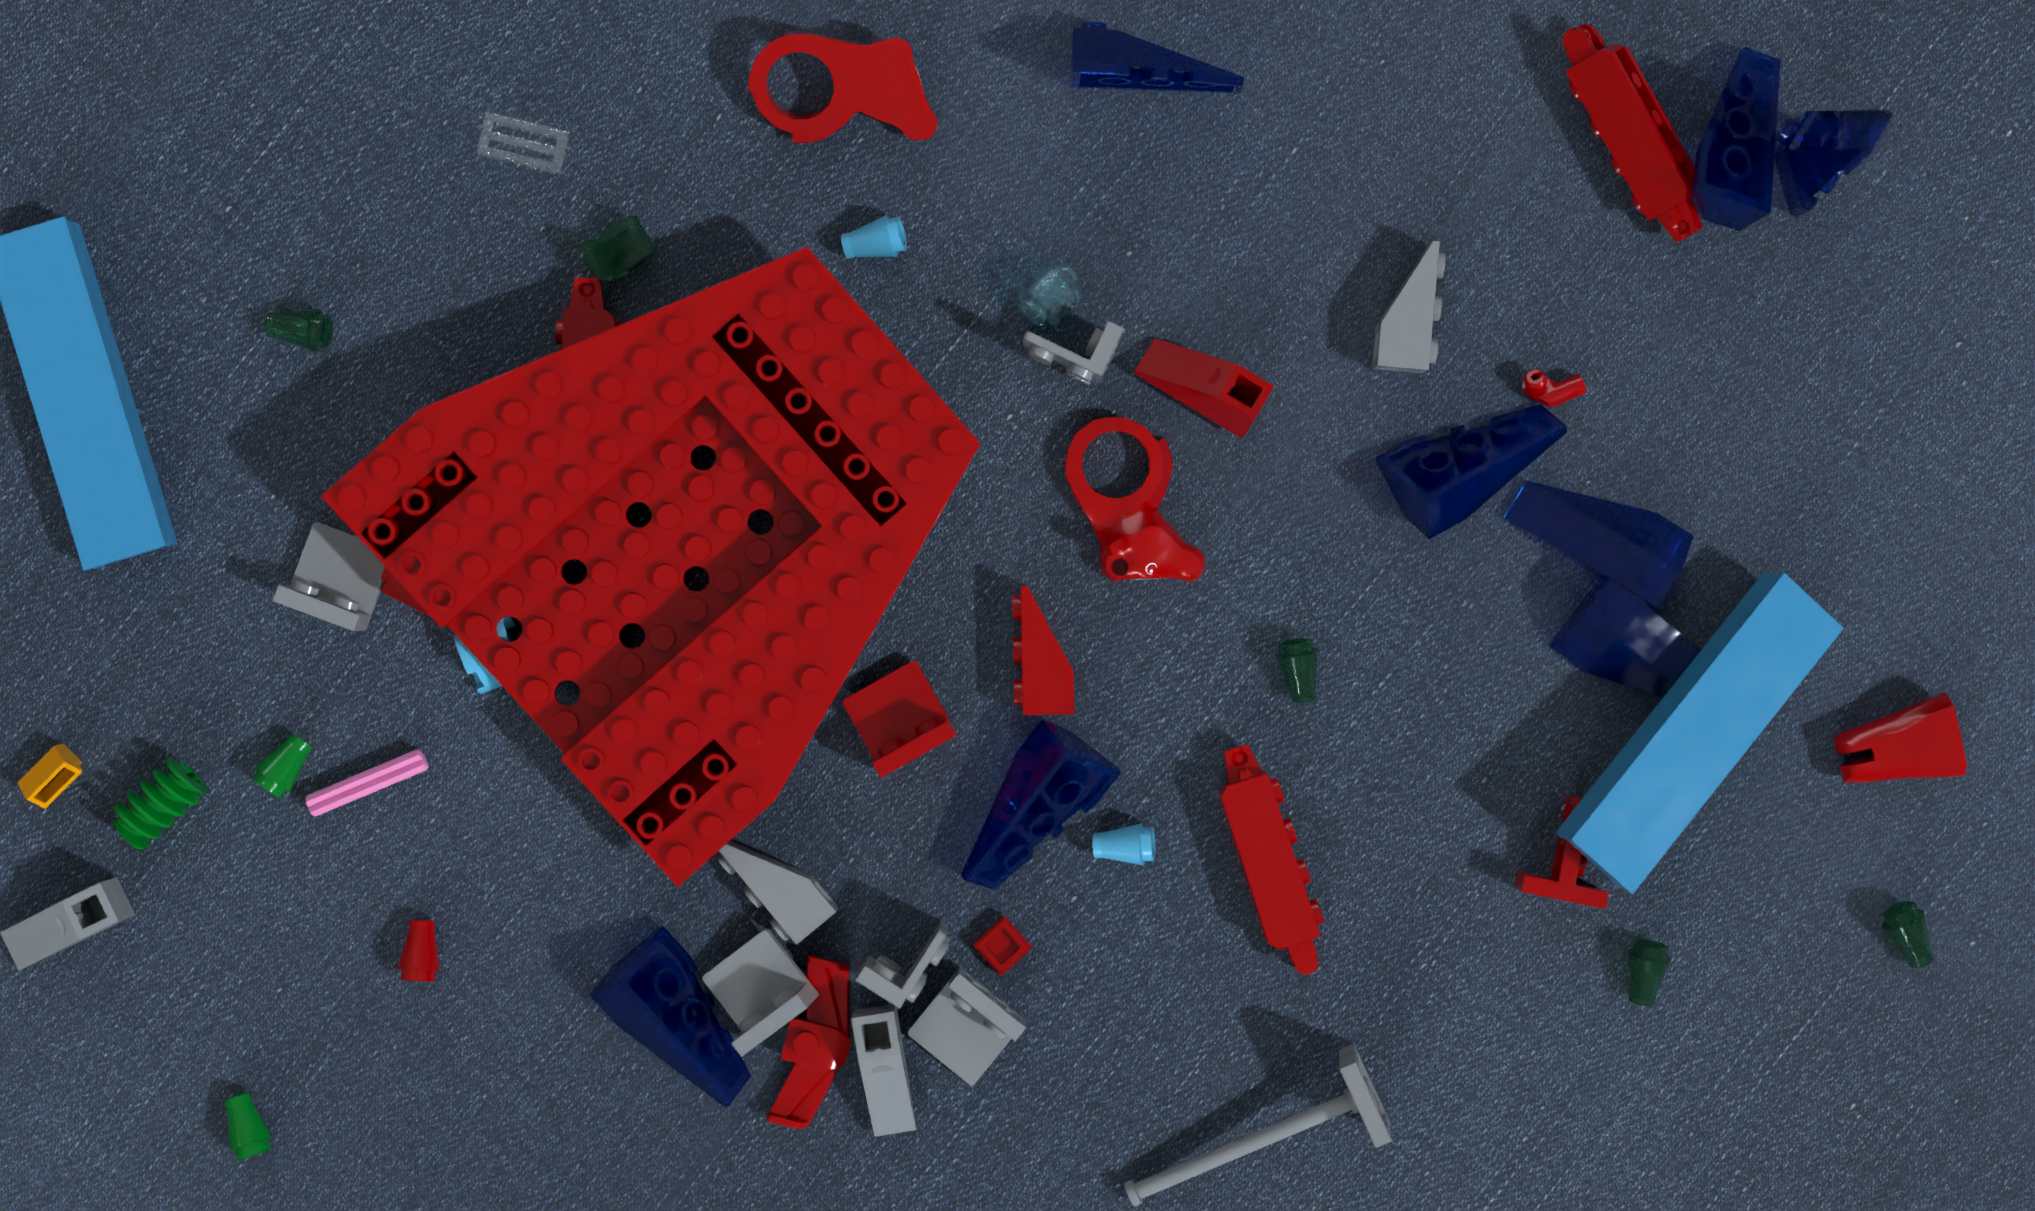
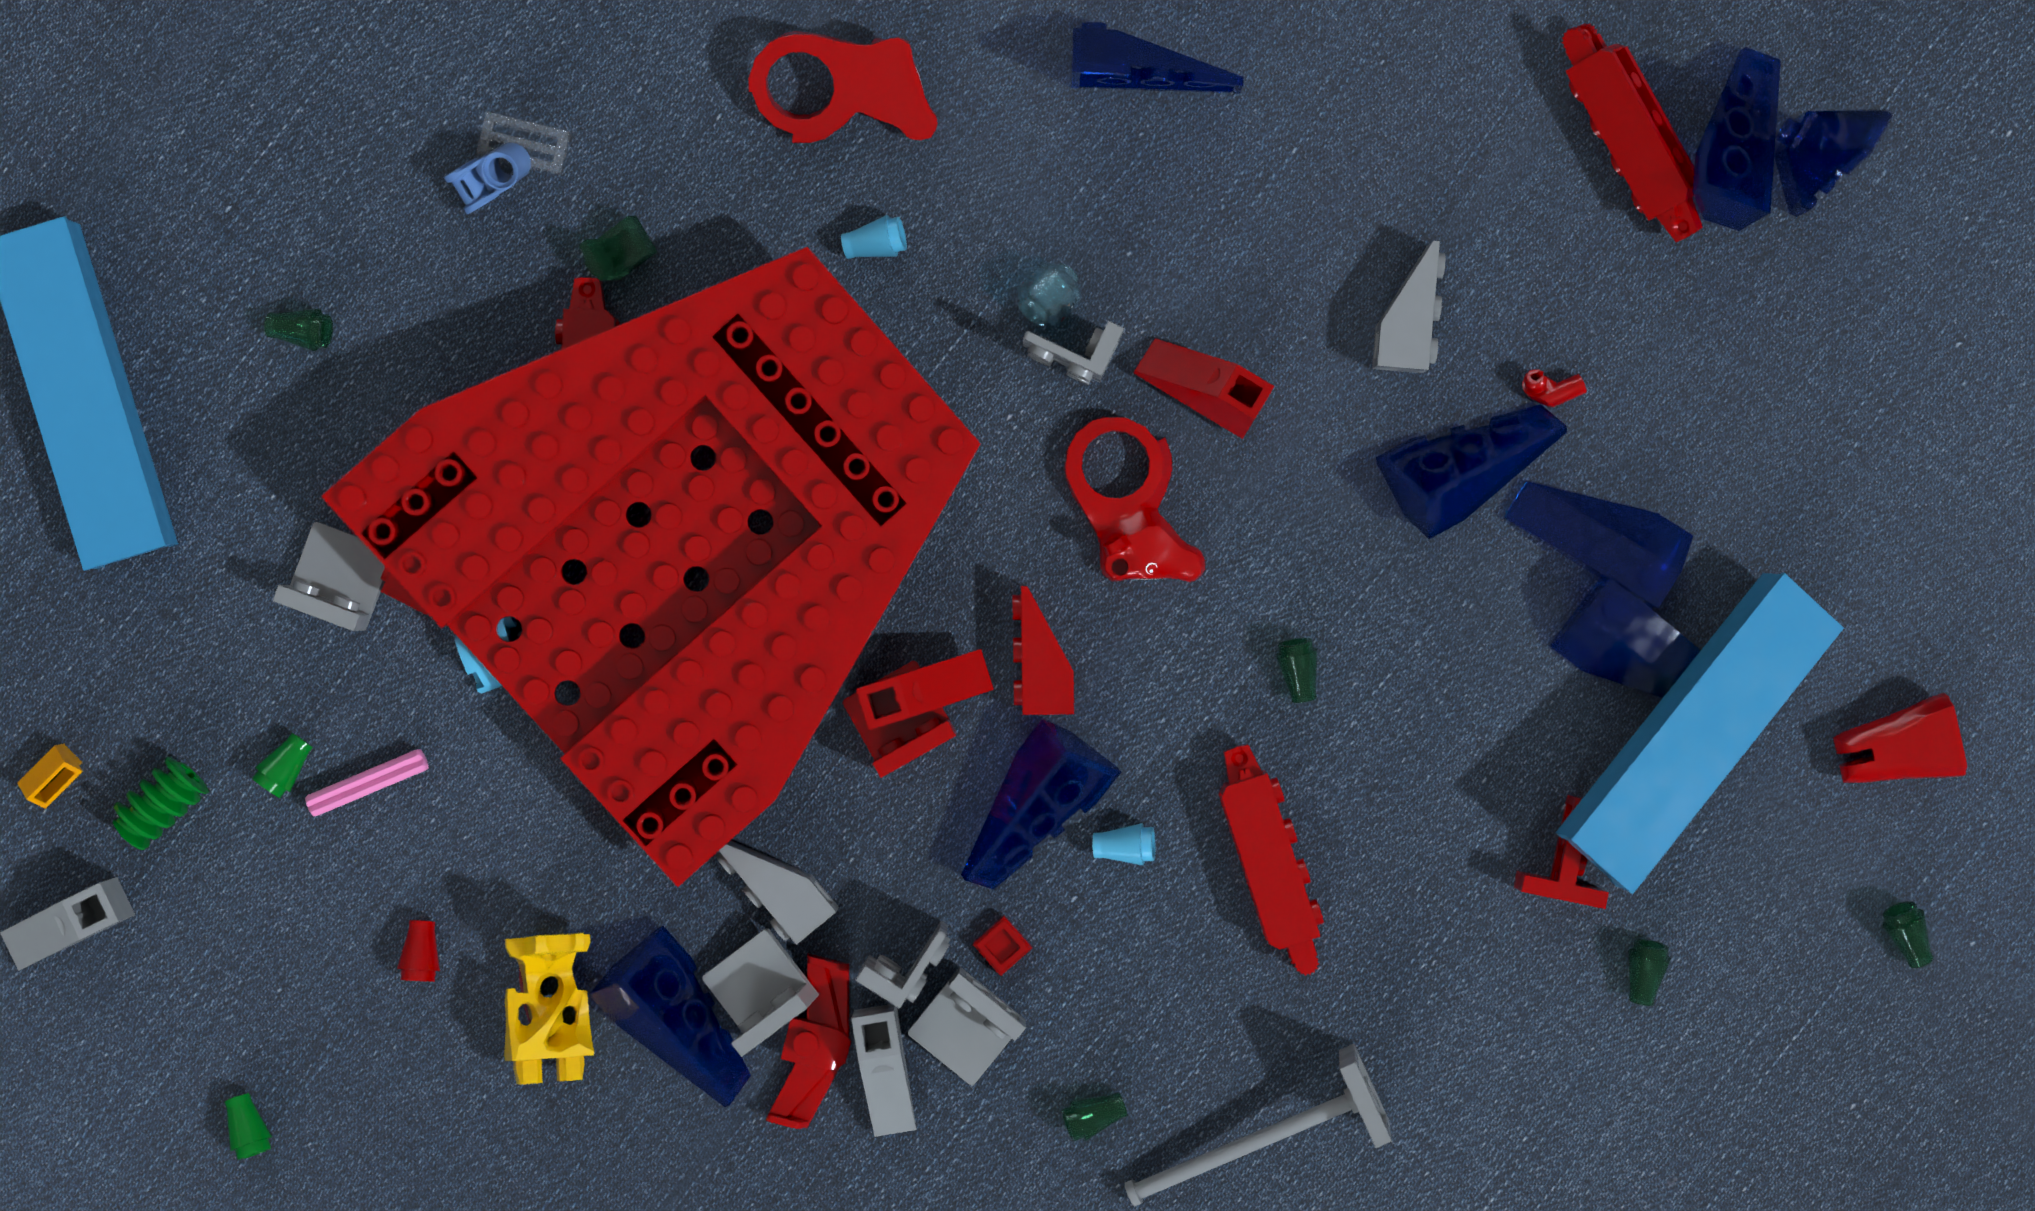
(483, 178): none -> medium blue piece
(547, 1033): none -> yellow hips
(924, 689): none -> red slope
(1092, 1115): none -> clear green cone

